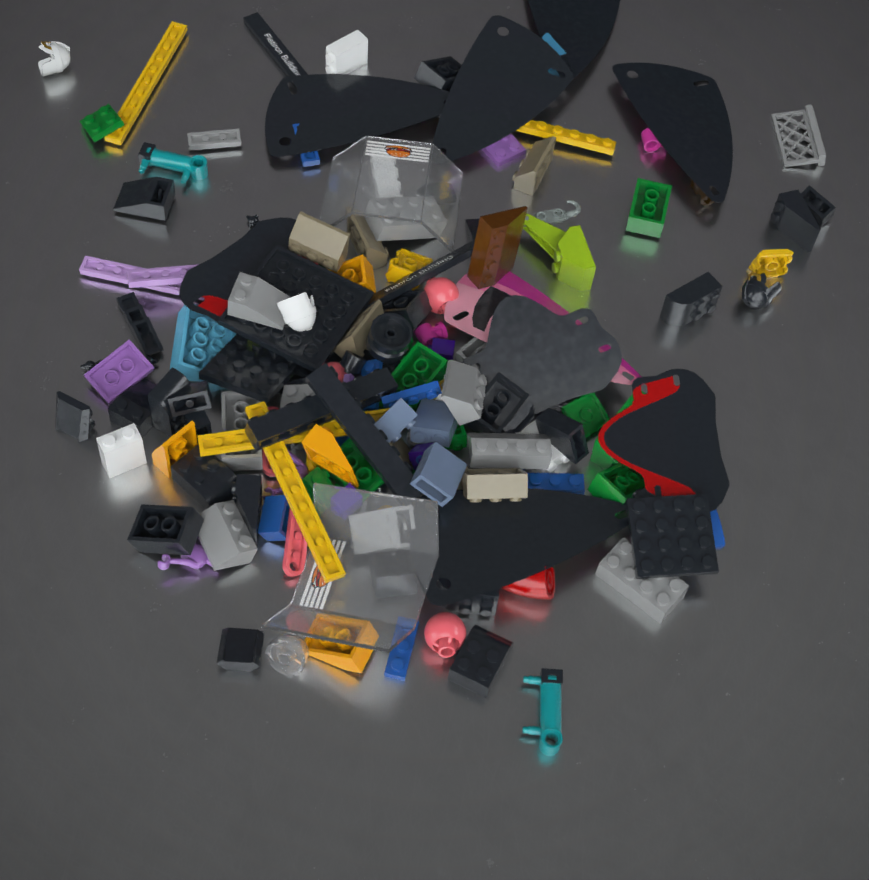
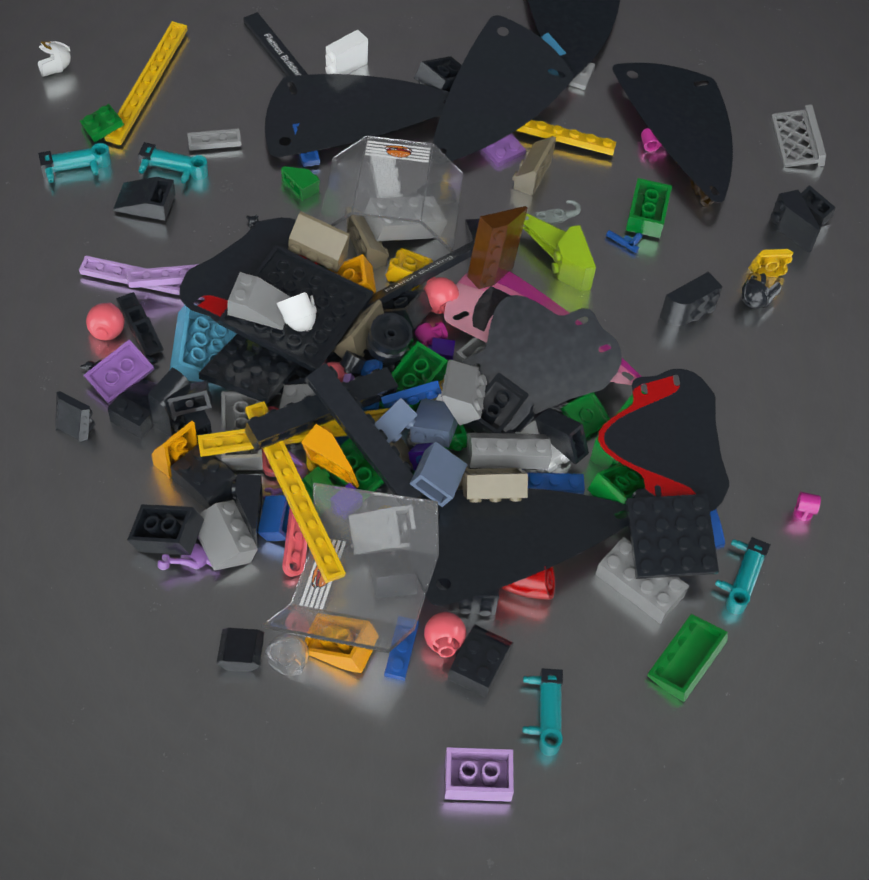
(95, 157): none -> teal piece
(105, 321): none -> coral brick
(121, 450): white brick -> none
(300, 181): none -> green slope
(479, 774): none -> lavender brick
(583, 78): none -> light grey plate
(628, 242): none -> blue hose
(688, 657): none -> green slope
(747, 574): none -> teal piece
(806, 506): none -> dark pink piece

